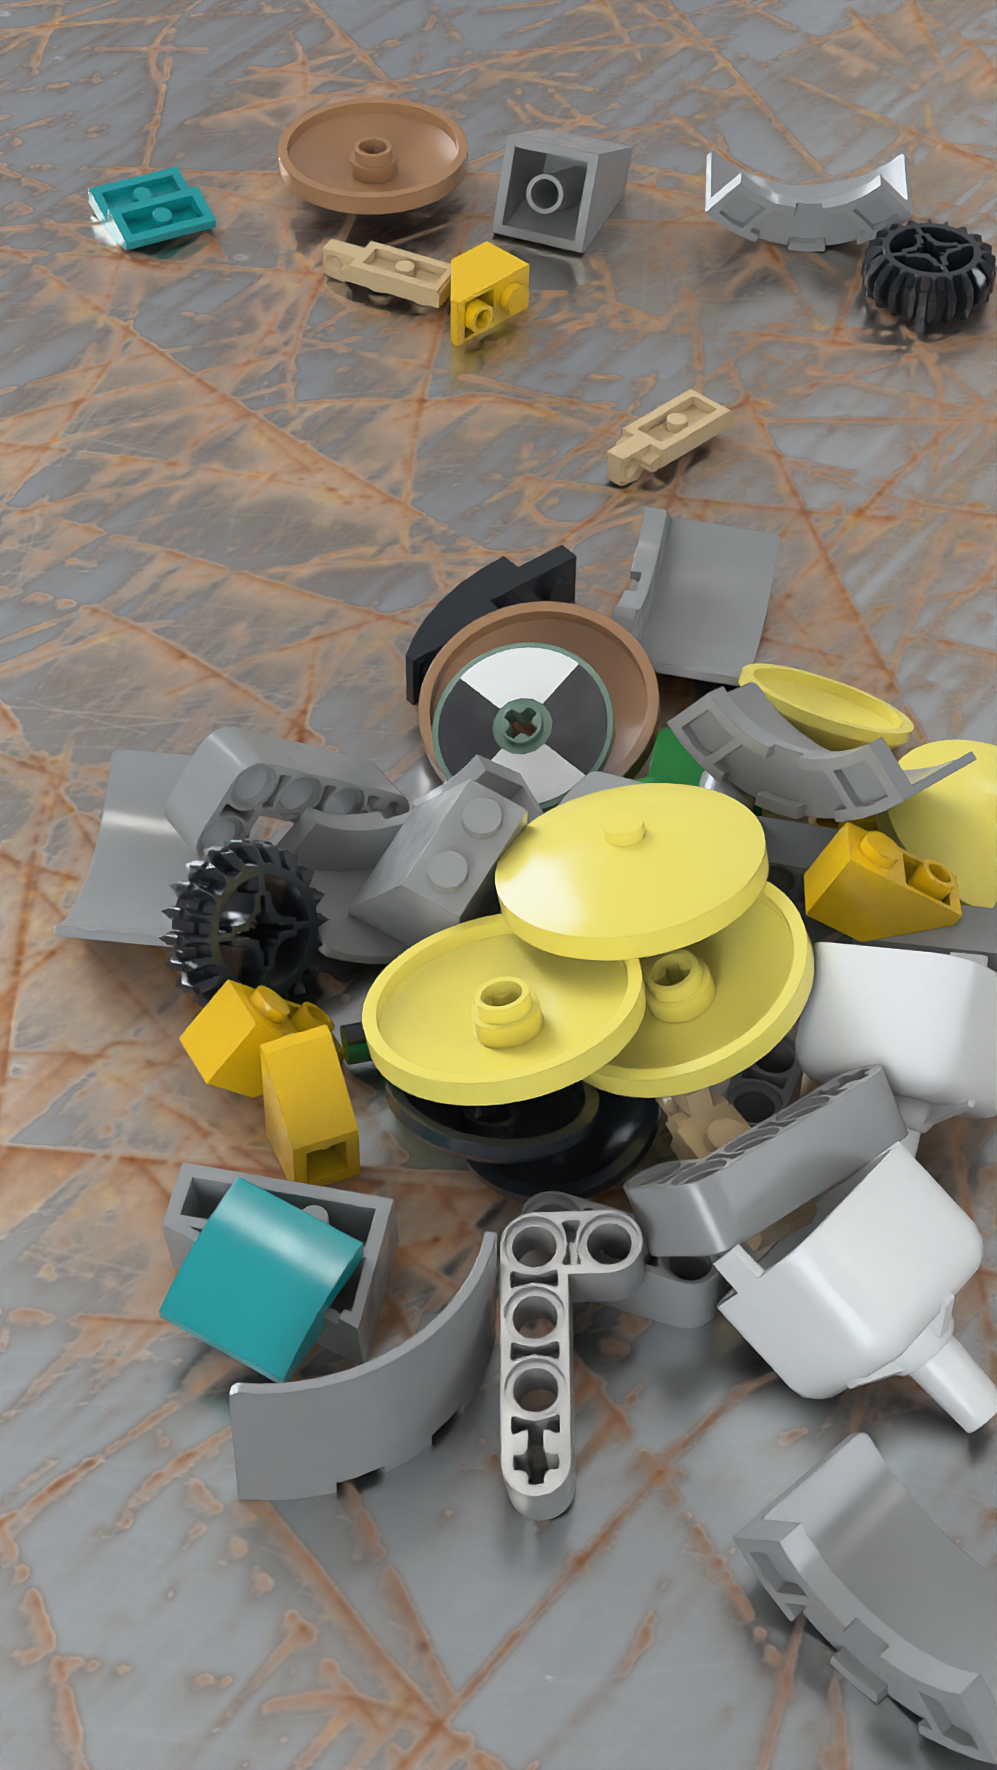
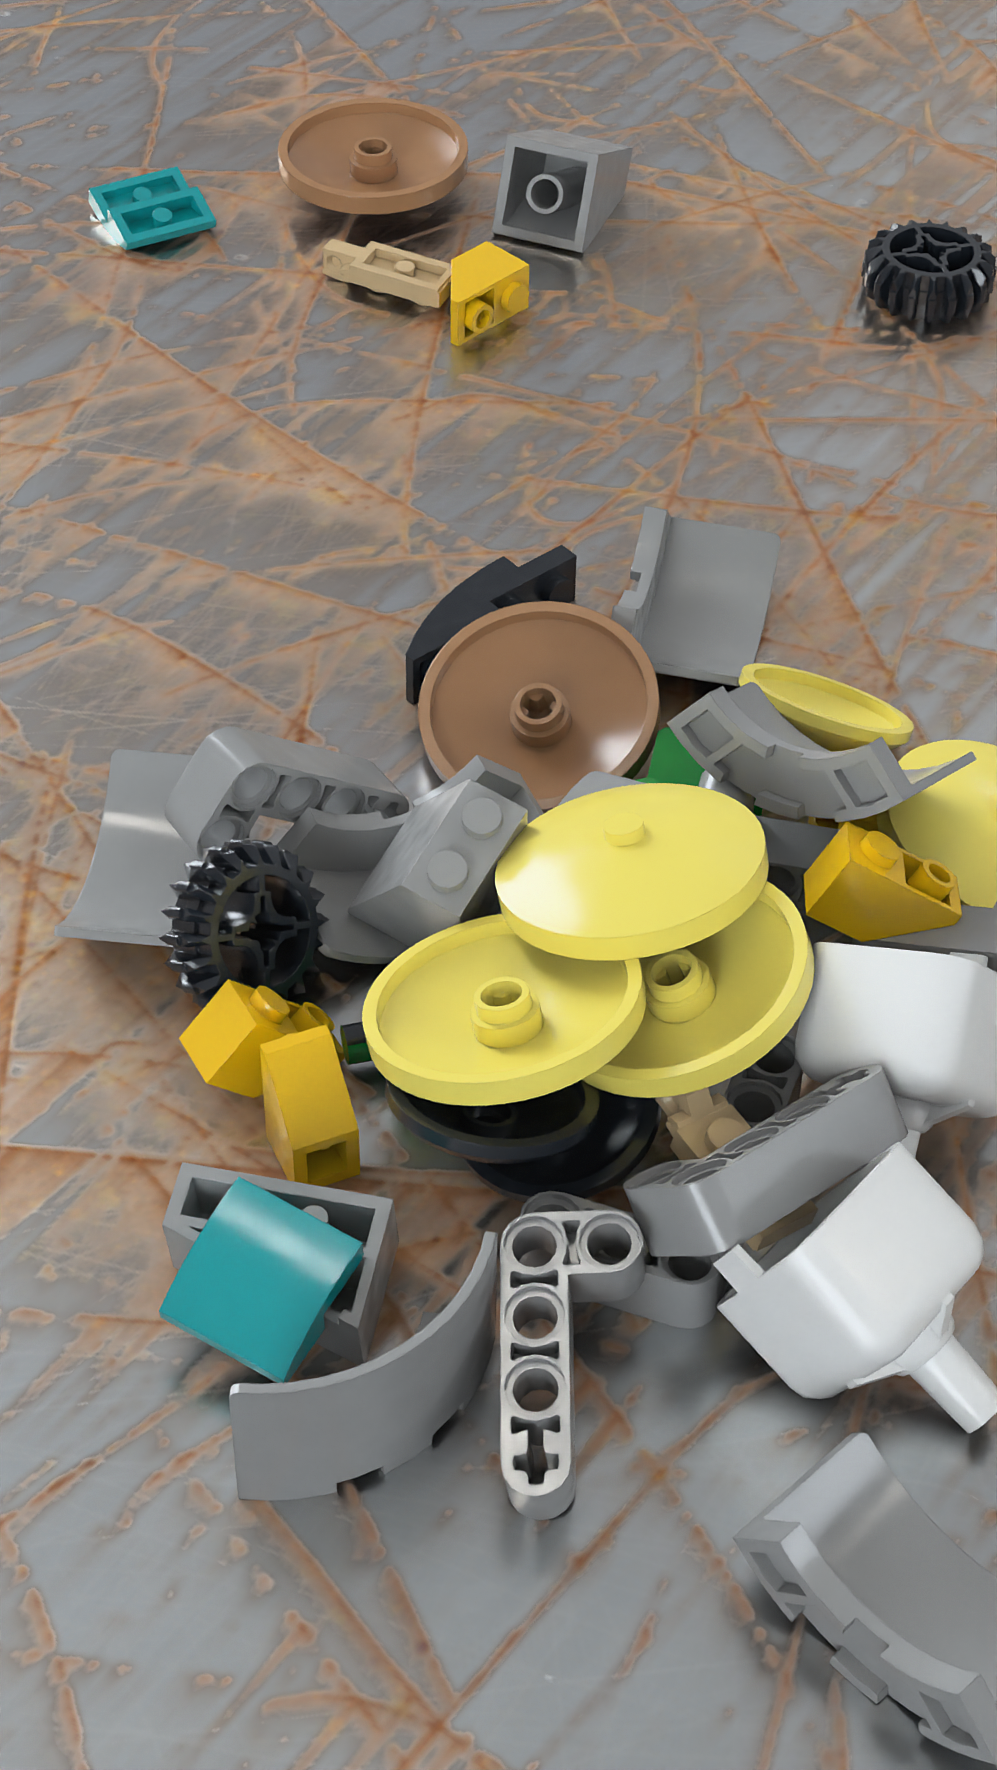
(525, 684): piece -> none
(665, 435): tan hinge -> none
(808, 215): light grey panel -> none

